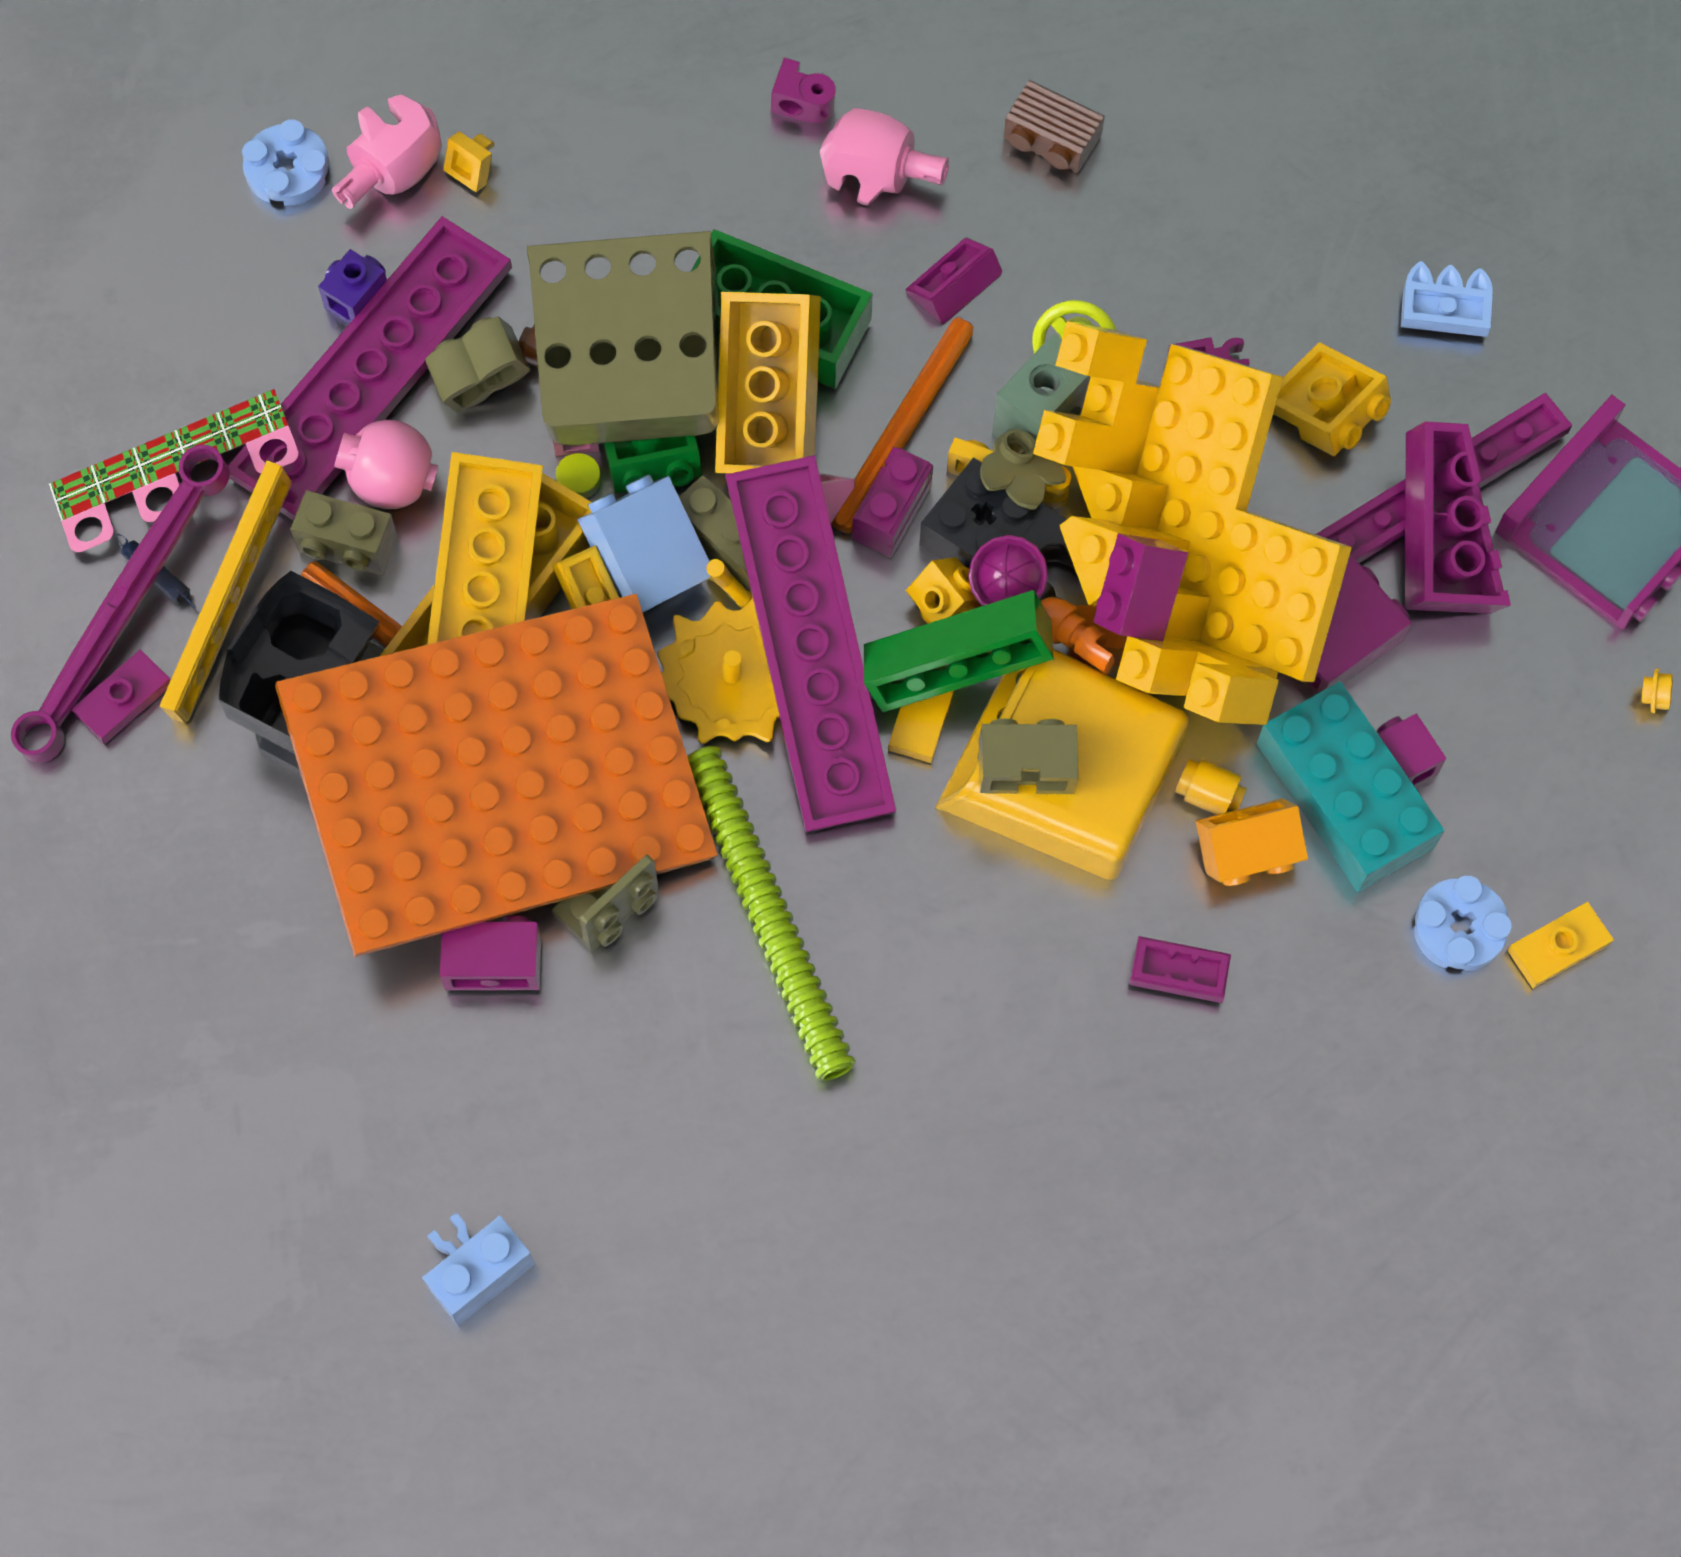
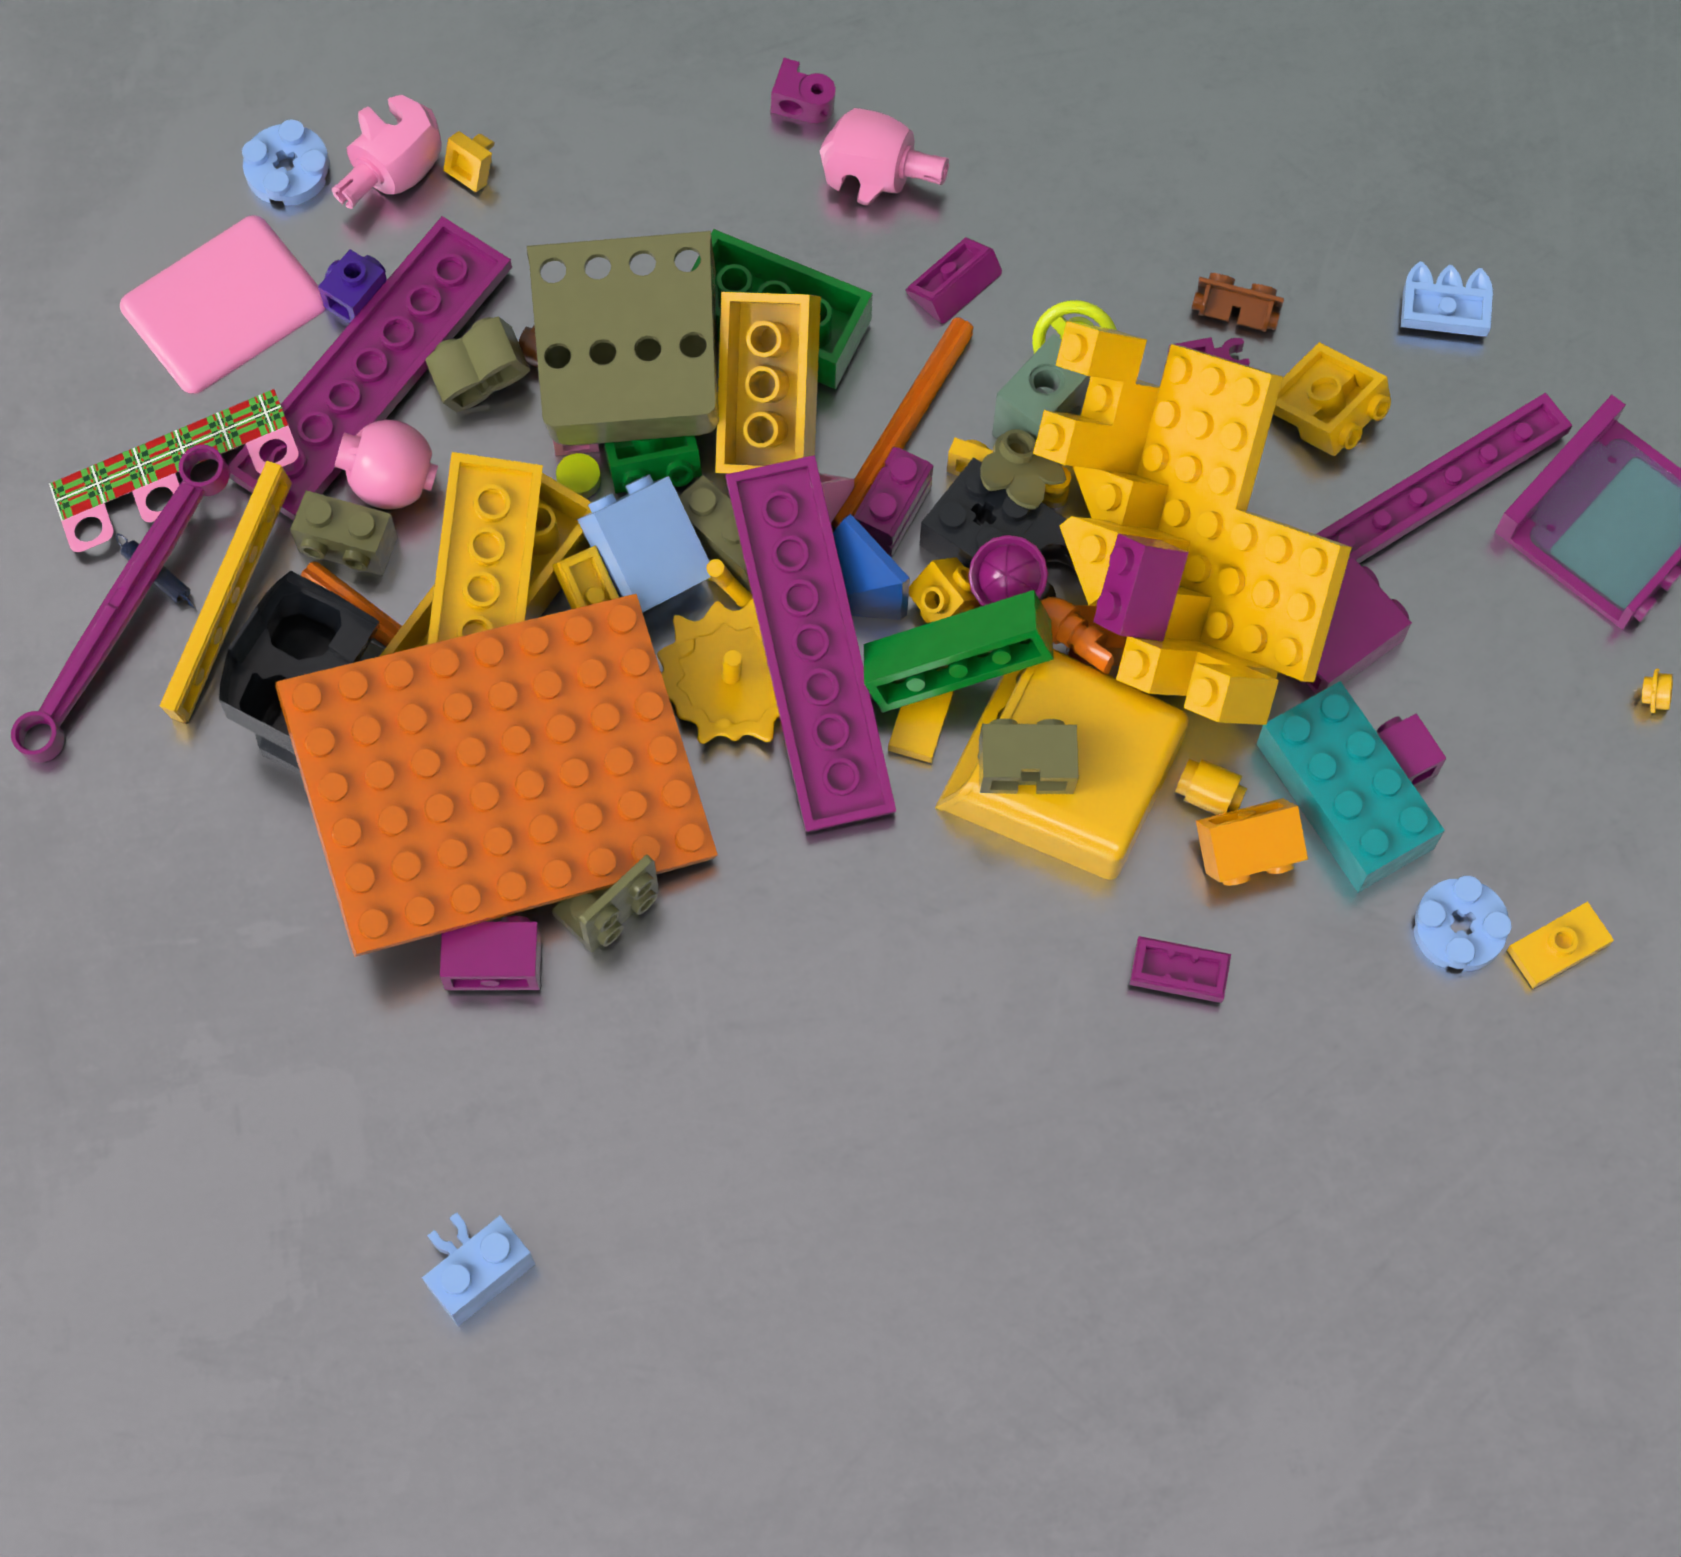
(121, 696): magenta plate -> none
(223, 304): none -> bright pink piece
(769, 915): lime piece -> none
(871, 577): none -> blue slope
(1053, 127): reddish brown brick -> none
(1223, 295): none -> dark orange hinge
(1446, 525): magenta wedge -> none

